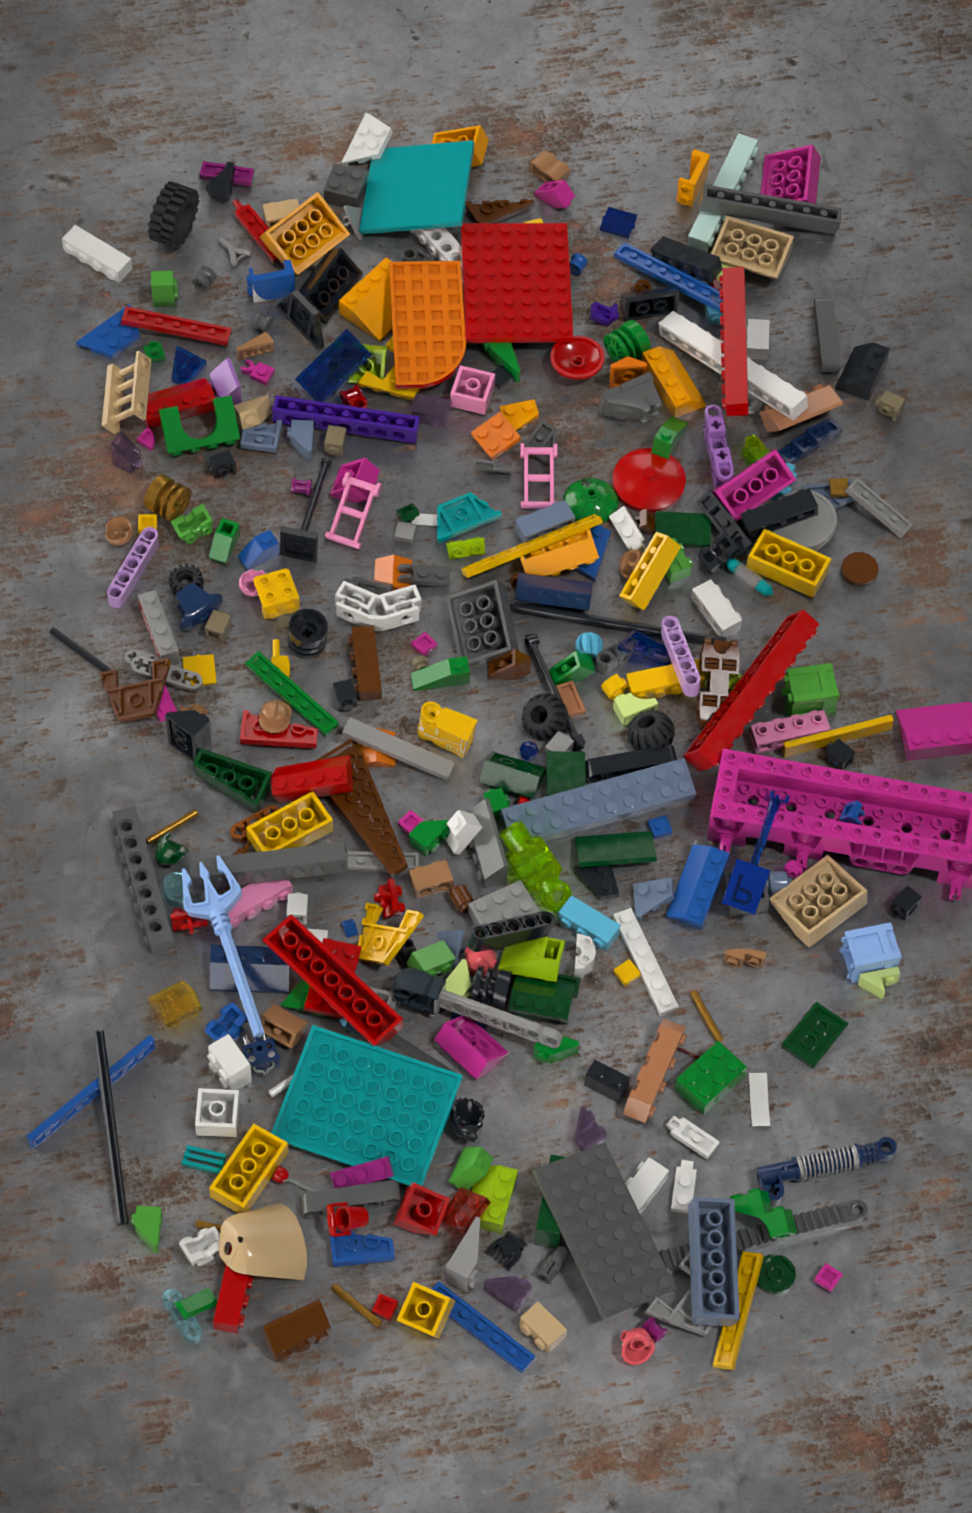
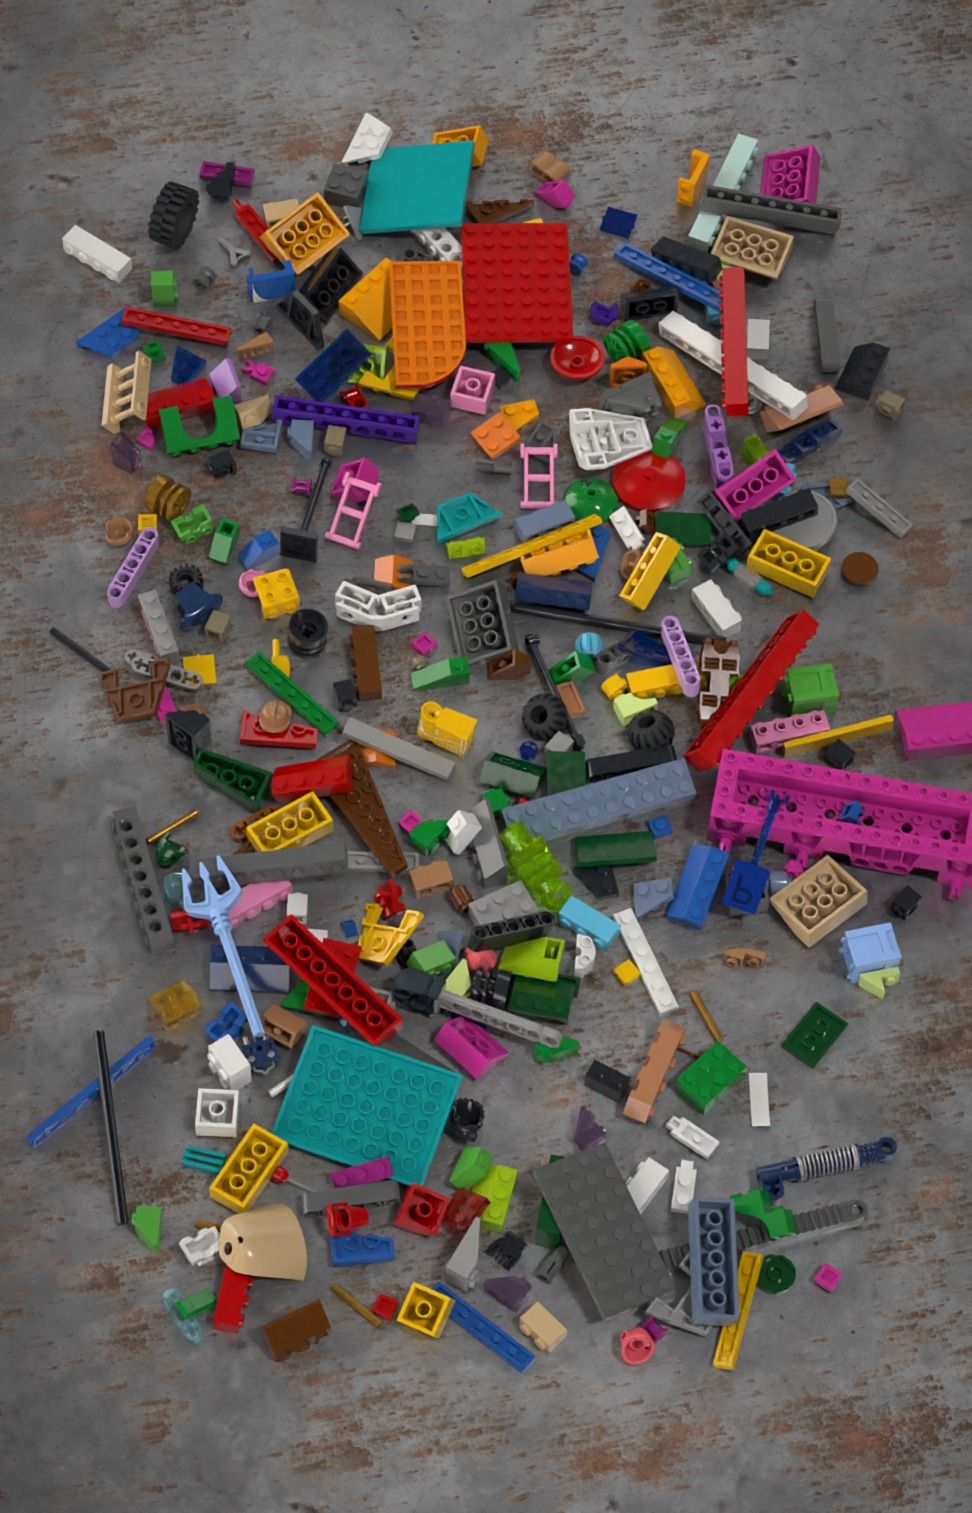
(606, 437): none -> white wedge

